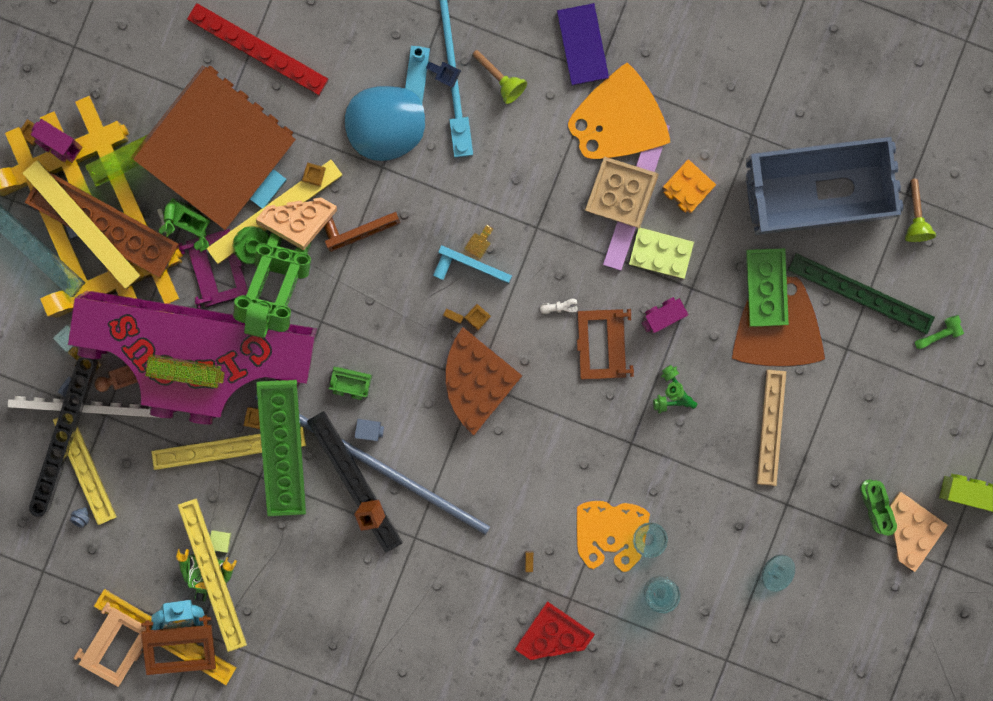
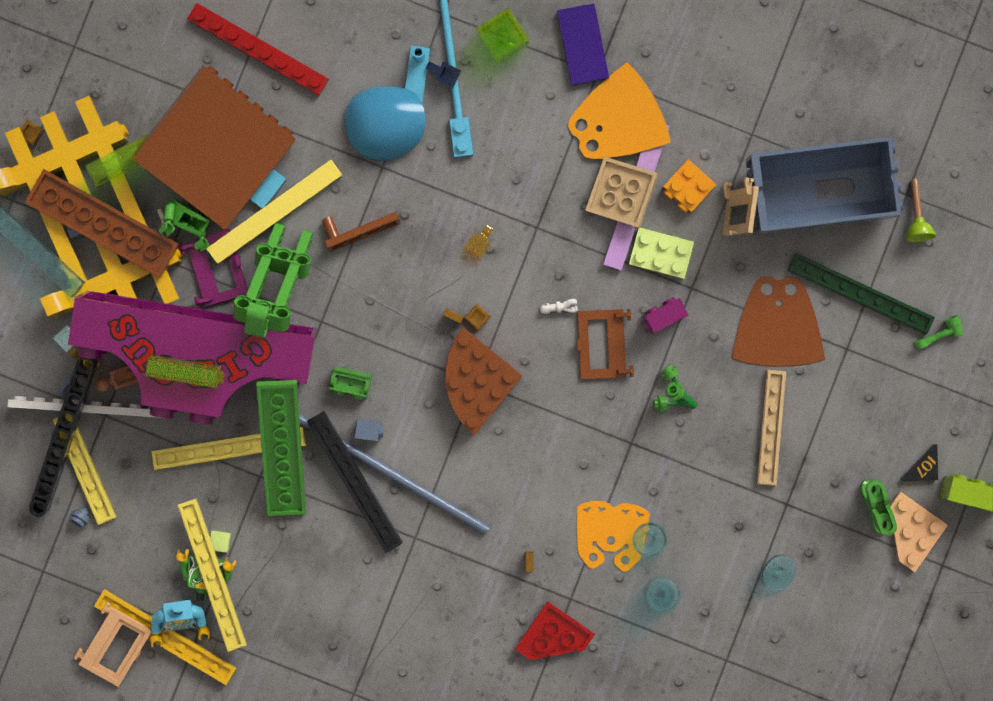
(58, 142): magenta brick -> none
(81, 224): light yellow tile -> none
(178, 636): dark orange piece -> none
(246, 242): bright green tile -> none
(252, 418): pearl gold tile -> none
(297, 220): light nougat plate -> none
(314, 174): pearl gold tile -> none
(369, 515): dark orange brick -> none
(449, 255): medium azure piece -> none
(502, 35): none -> clear neon green brick
(510, 87): lime piece -> none
(740, 197): none -> tan piece
(767, 287): bright green plate -> none
(925, 467): none -> black tile

